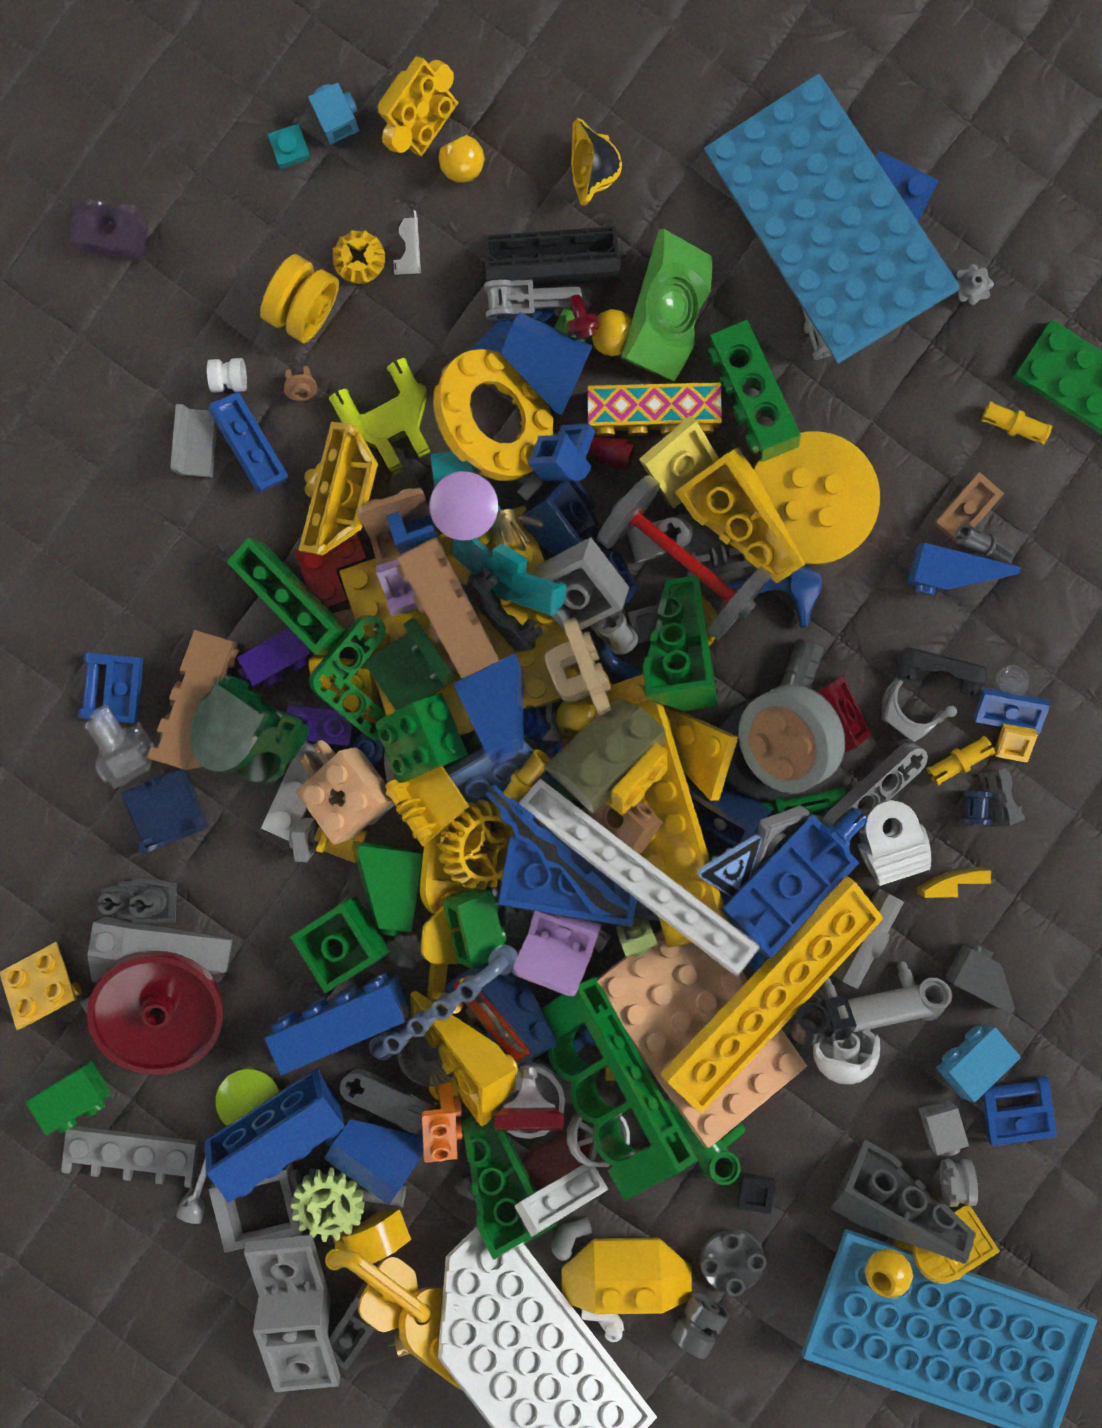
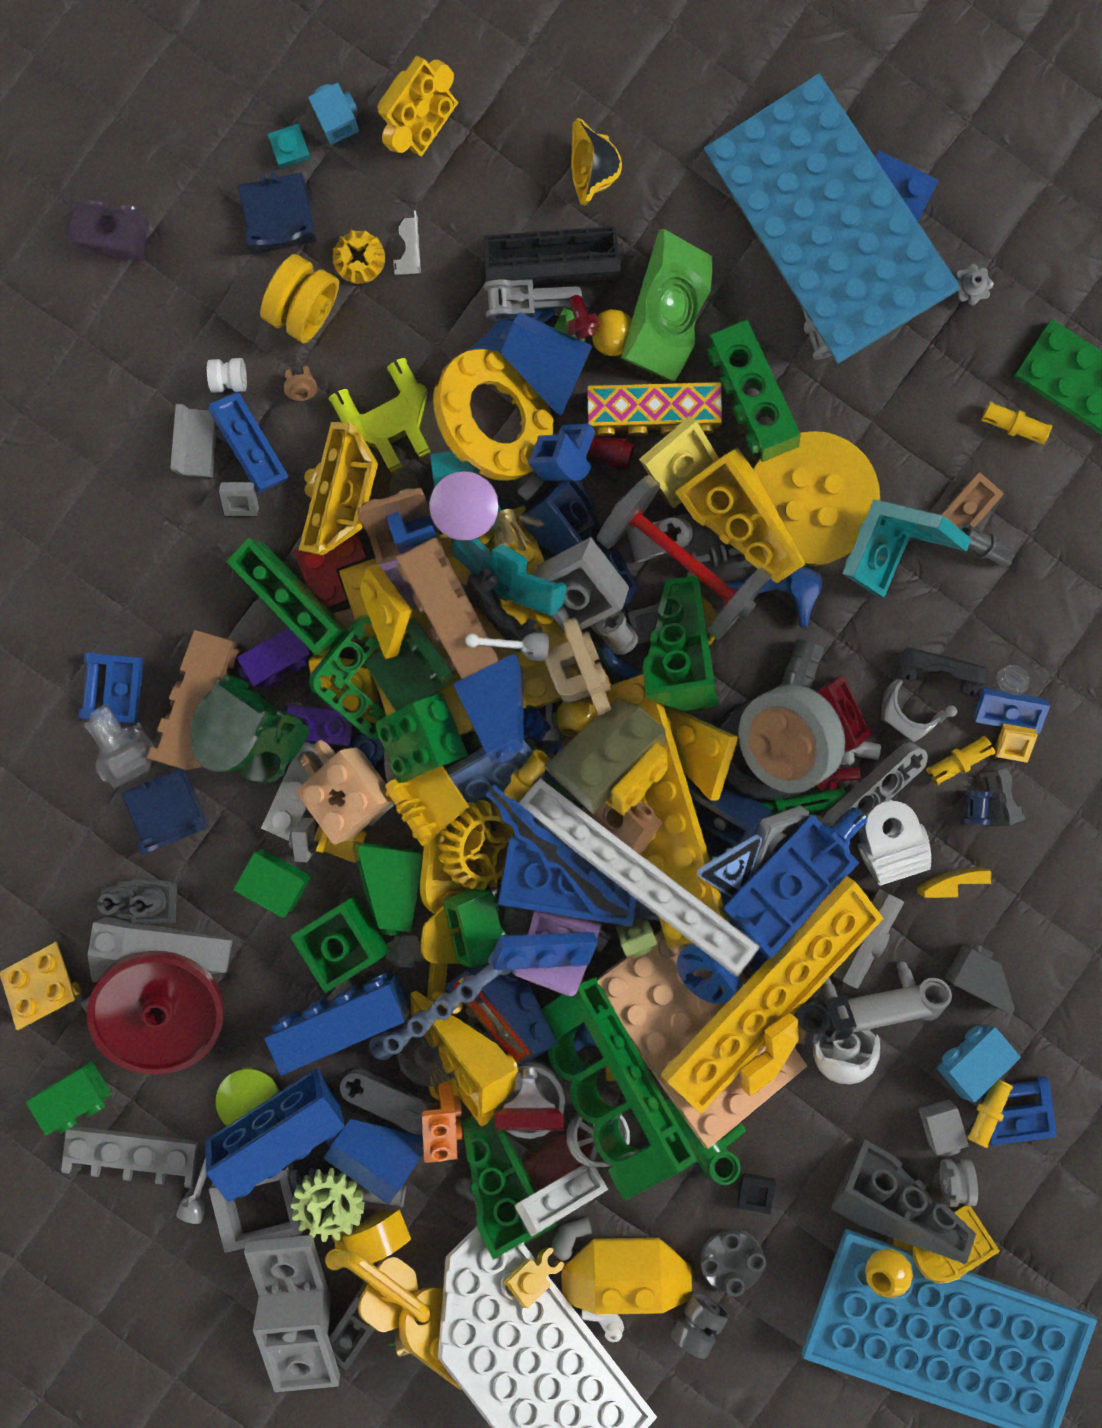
(239, 498): none -> light grey plate
(272, 883): none -> green piece
(277, 212): none -> dark blue piece
(385, 608): none -> yellow wing
(461, 159): yellow piece -> none
(530, 1279): none -> yellow plate
(533, 646): none -> hinge
(543, 951): none -> blue plate
(709, 988): none -> blue piece
(779, 1043): none -> yellow tile
(839, 775): none -> dark red plate
(865, 750): none -> light grey arm
(885, 536): none -> teal bracket
(945, 569): blue slope -> none
(990, 1113): none -> yellow pin

